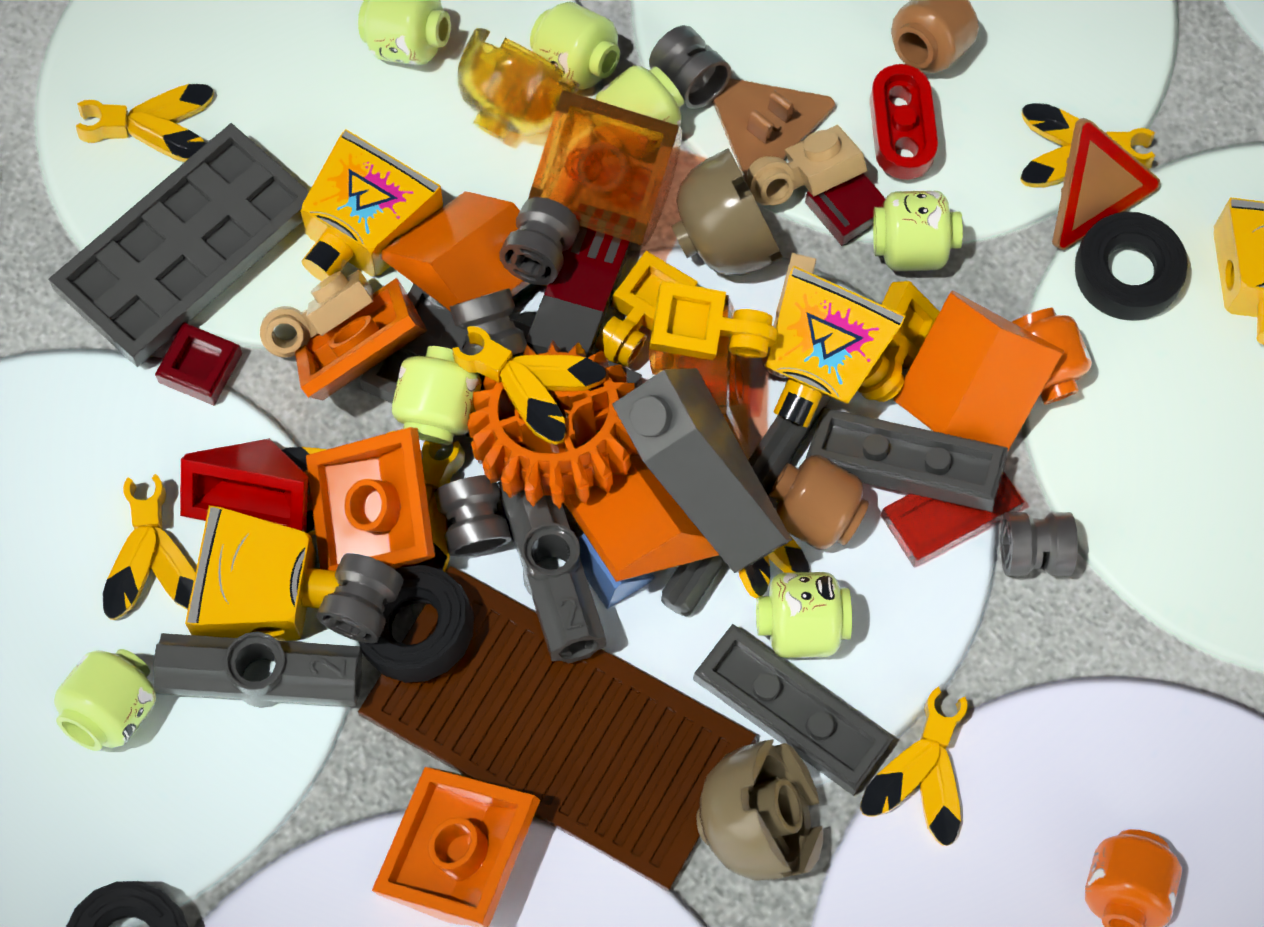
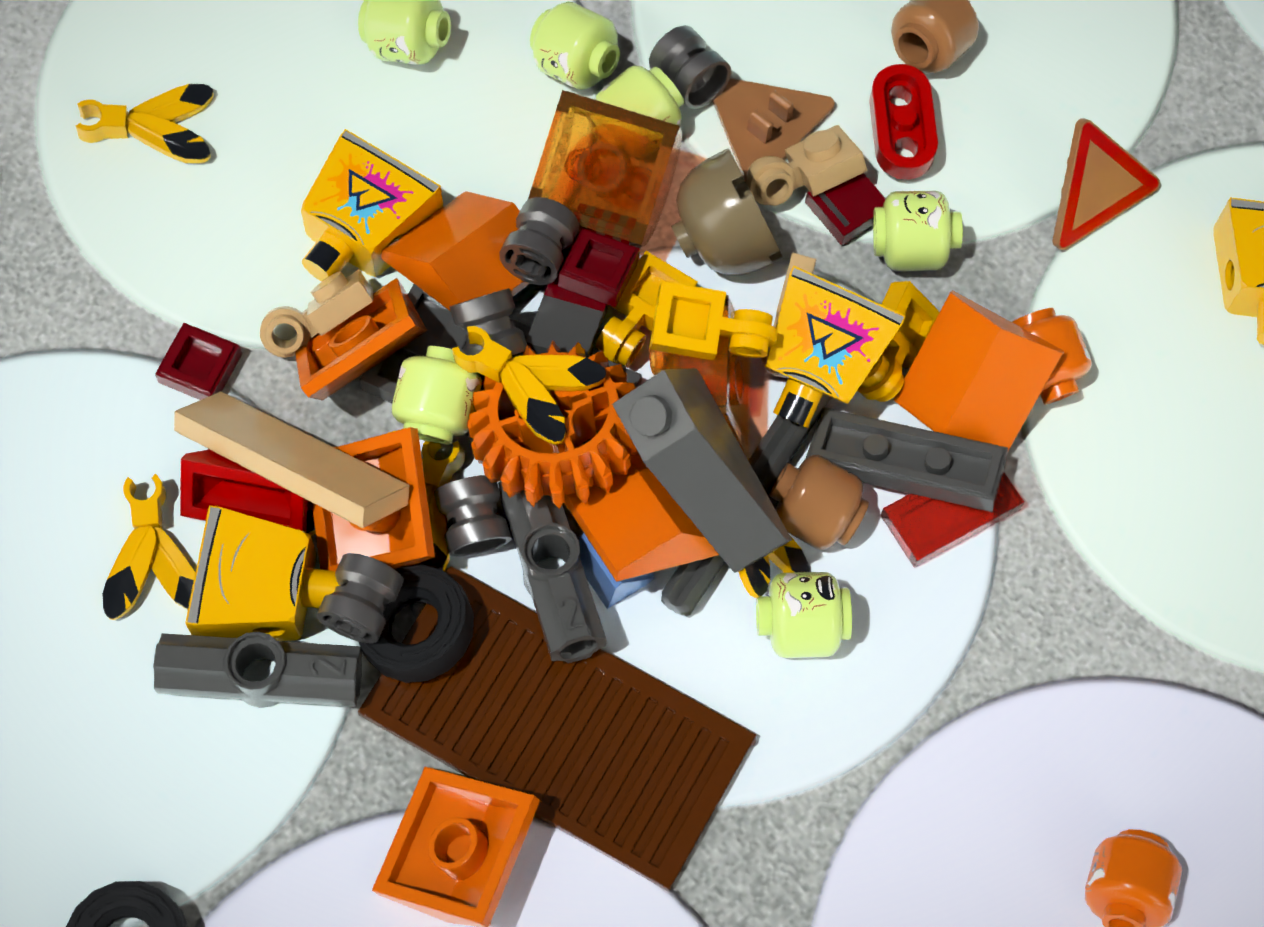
(104, 699): yellowish green head -> none
(182, 244): dark grey plate -> none
(292, 459): none -> tan tile
(509, 87): clear yellow cylinder -> none
(599, 267): none -> dark red tile
(759, 812): dark tan cylinder -> none
(792, 709): dark grey tile -> none
(927, 765): yellow piece -> none
(1038, 543): flat silver wheel -> none
(1059, 127): yellow piece -> none
(1139, 232): black tyre -> none

